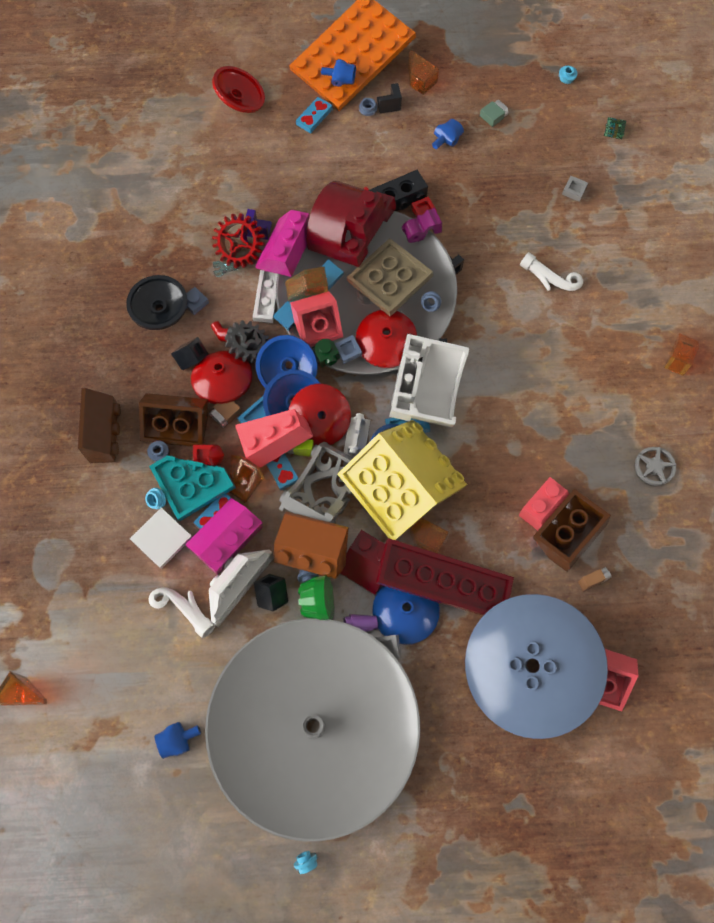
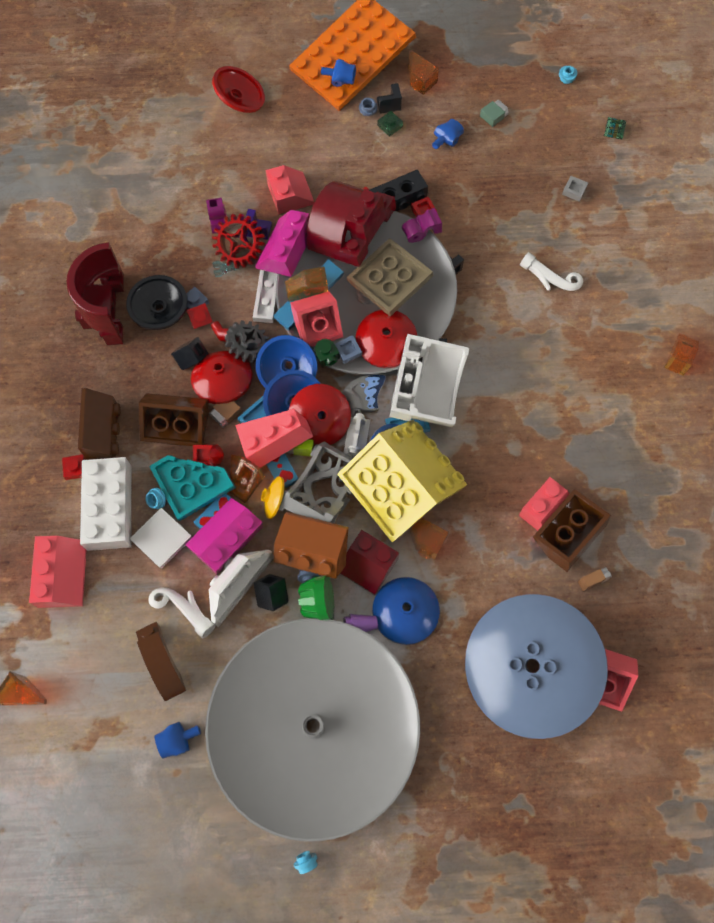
(57, 572): none -> coral slope
(72, 466): none -> red plate
(94, 301): none -> dark red piece
(106, 504): none -> white brick
(157, 456): sand blue plate -> none
(159, 661): none -> reddish brown arch
(199, 316): none -> red plate
(216, 212): none -> magenta leg
(273, 497): none -> yellow dish
(288, 189): none -> coral slope
(314, 115): dark azure tile -> none
(364, 393): none -> light grey arm
(390, 123): none -> clear green plate
(391, 643): light grey plate -> none
(429, 306): sand blue plate -> none
(442, 578): dark red plate -> none
(655, 466): light grey wheel -> none

